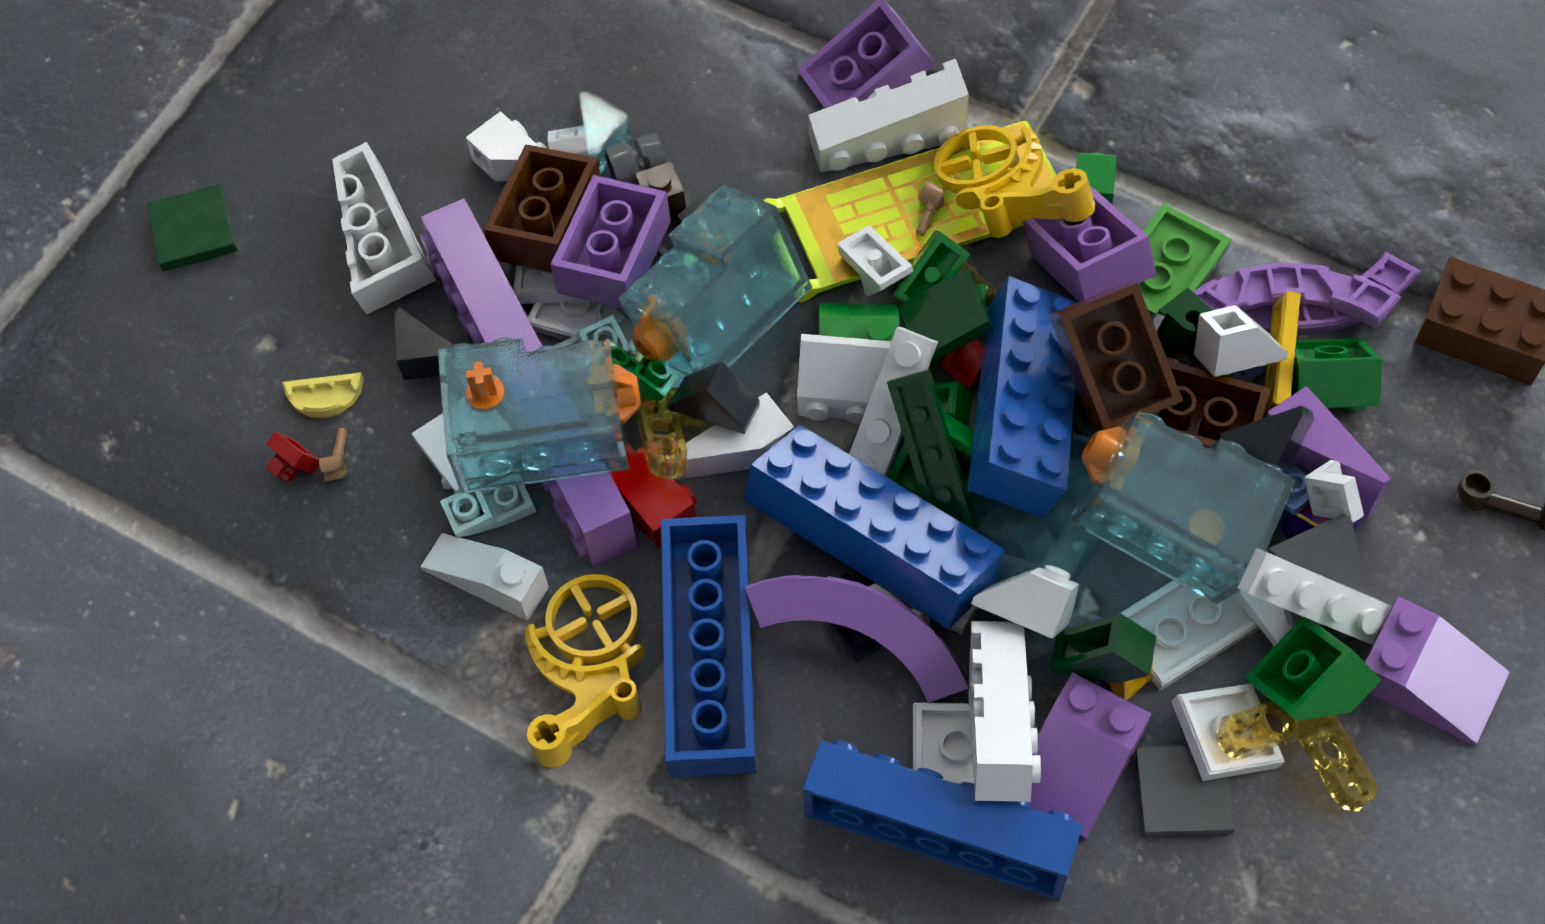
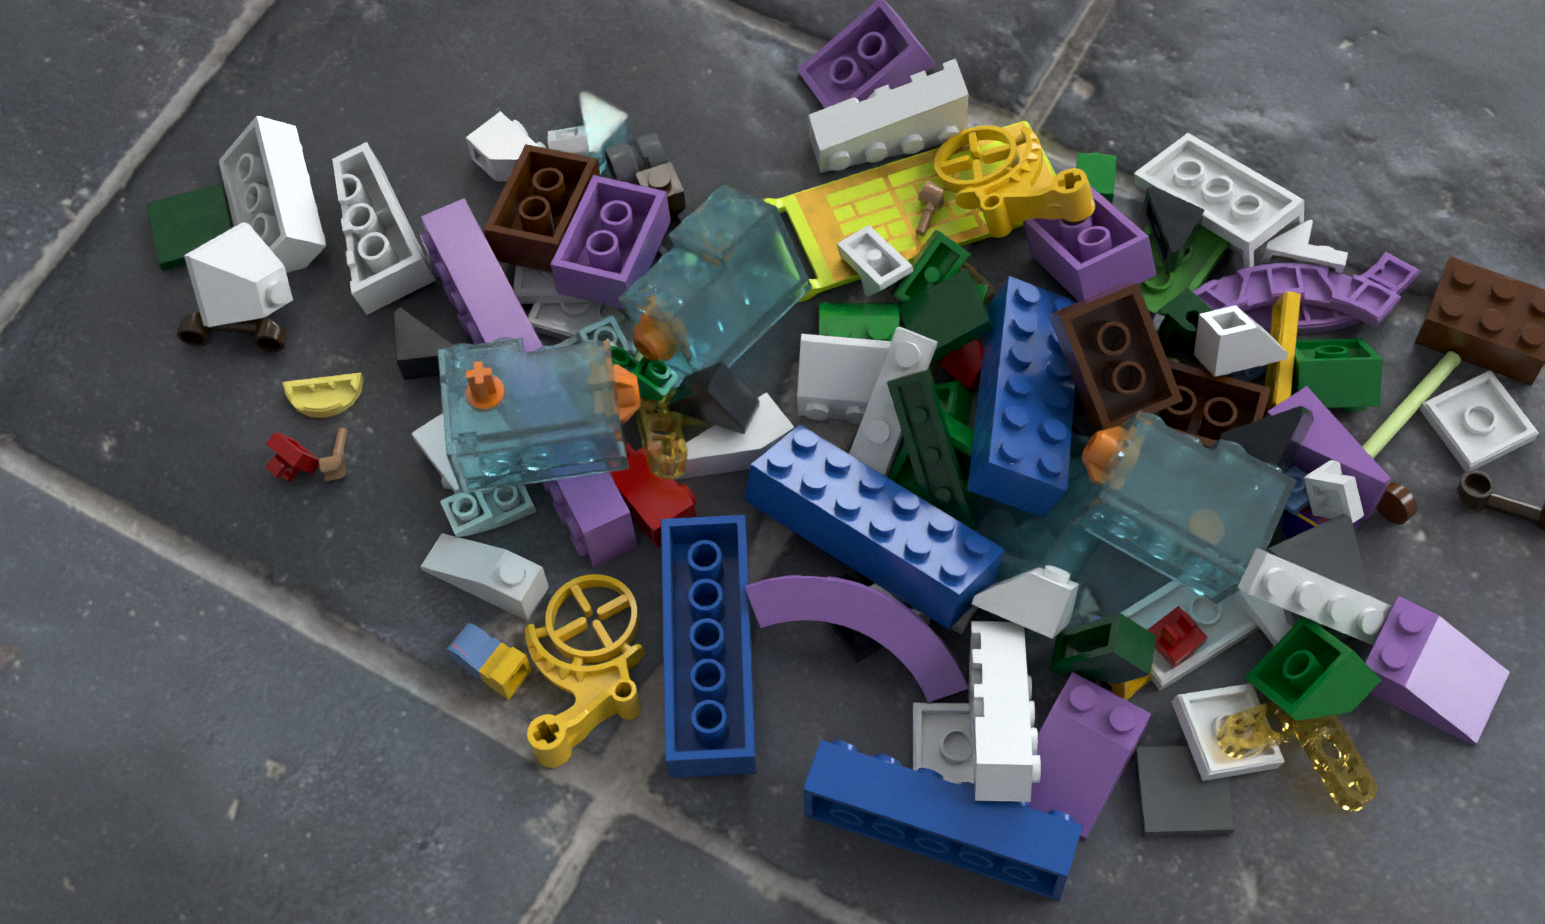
(237, 278): none -> white slope
(267, 335): none -> dark brown bar
(273, 191): none -> white slope
(489, 660): none -> leg
(1172, 225): none -> black slope
(1177, 636): none -> red tile
(1235, 198): none -> white plate
(1294, 248): none -> white slope
(1397, 504): none -> reddish brown tile
(1411, 403): none -> yellowish green bar
(1478, 421): none -> white tile

